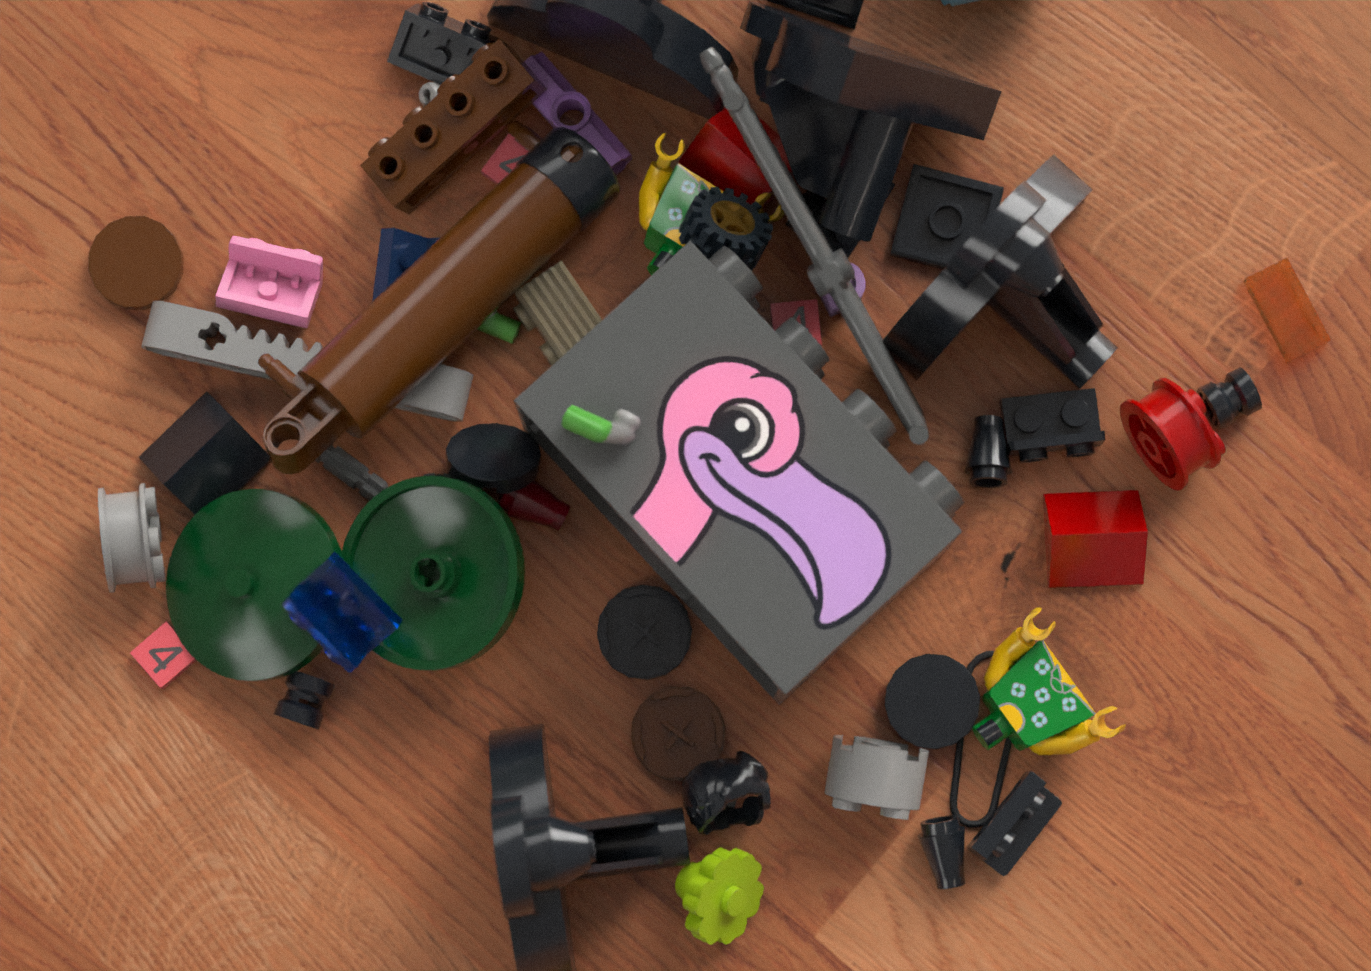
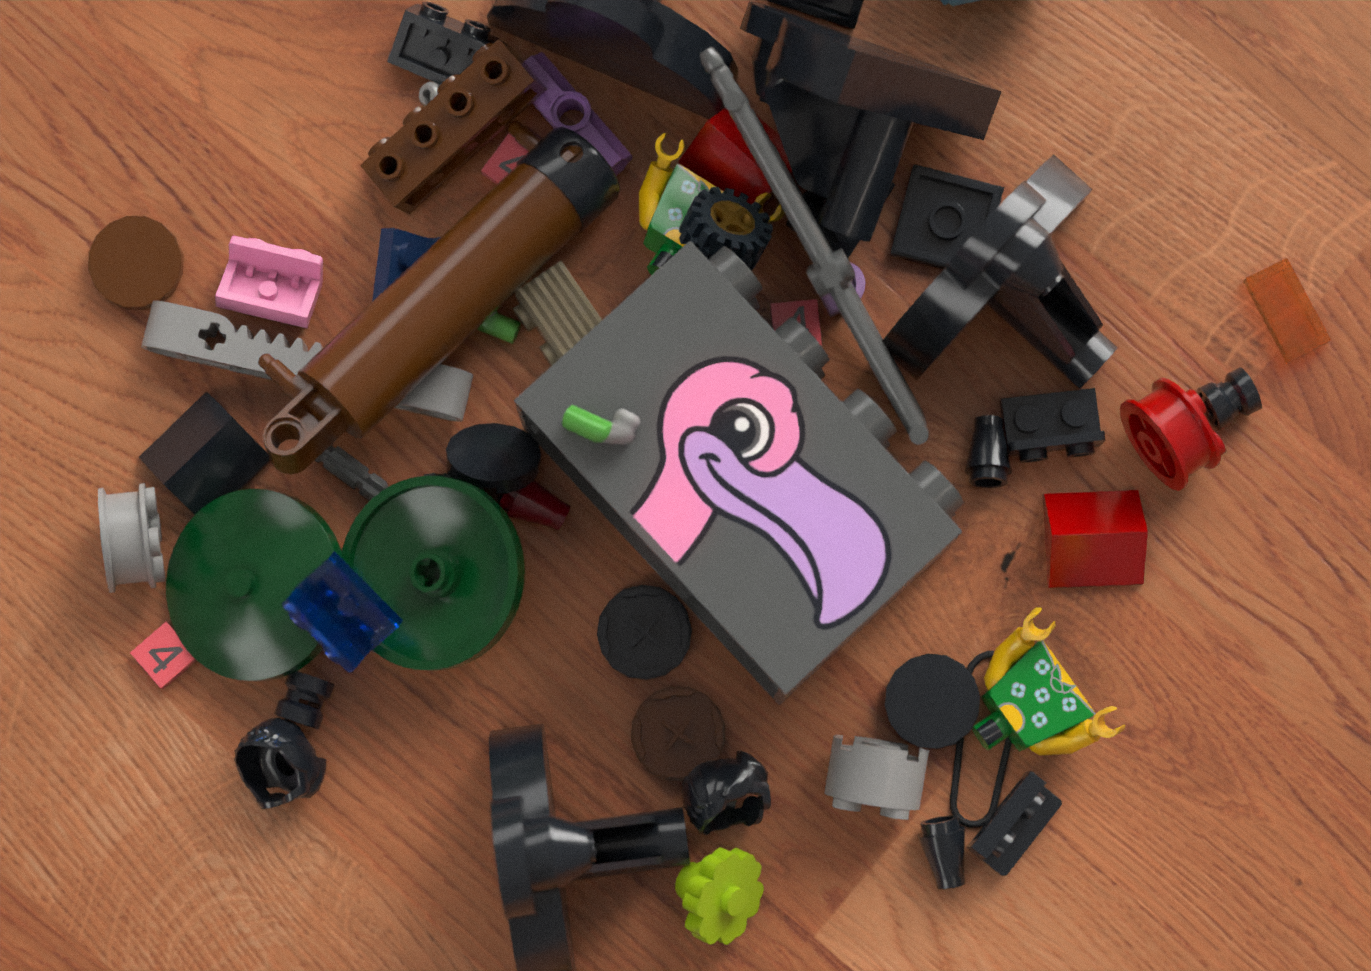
(280, 757): none -> black hair

